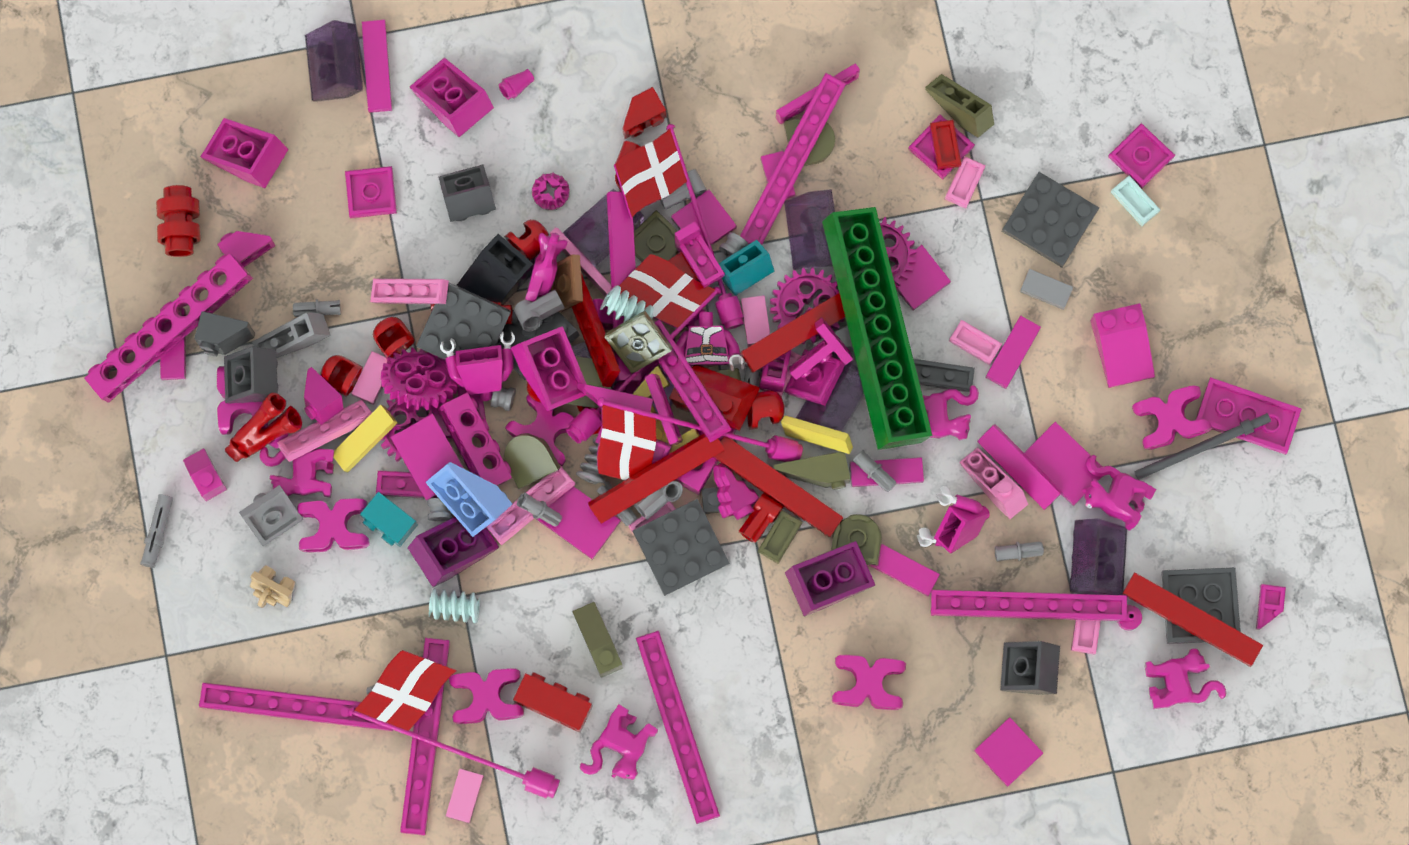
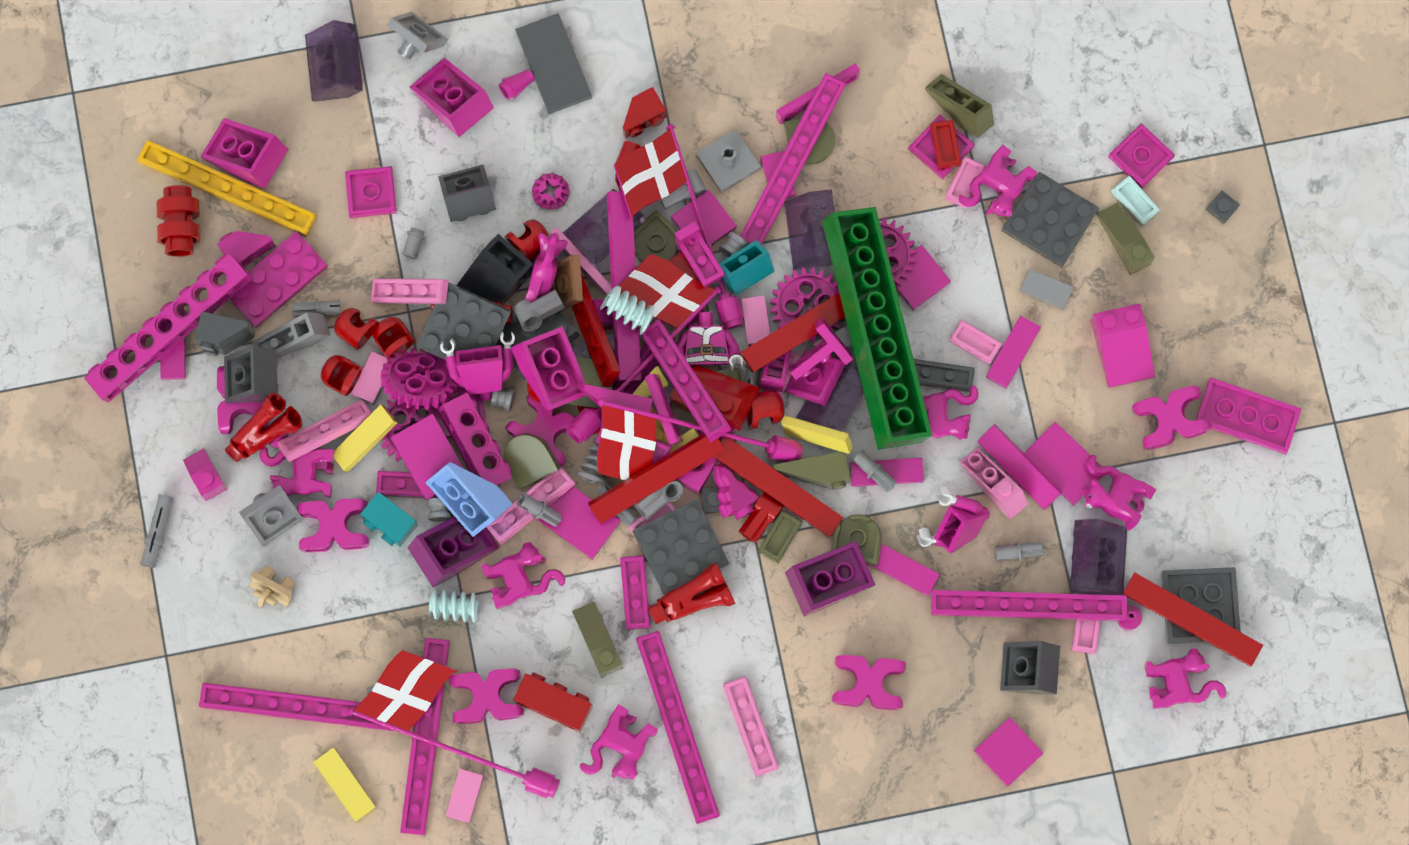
(226, 188): none -> yellow tile
(278, 279): none -> dark pink plate
(321, 398): dark pink slope -> none
(344, 784): none -> light yellow tile
(352, 329): none -> red helmet
(376, 66): dark pink tile -> none
(413, 242): none -> light grey pin
(416, 34): none -> light grey tile
(515, 577): none -> dark pink animal
(553, 63): none -> dark grey tile
(635, 592): none -> dark pink tile
(638, 342): olive piece -> none
(684, 601): none -> red piece
(728, 161): none -> light grey tile
(750, 726): none -> bright pink tile
(1002, 181): none -> dark pink animal
(1126, 239): none -> olive slope
(1222, 207): none -> dark grey plate
(1246, 427): dark grey bar -> none
(1270, 604): dark pink tile -> none

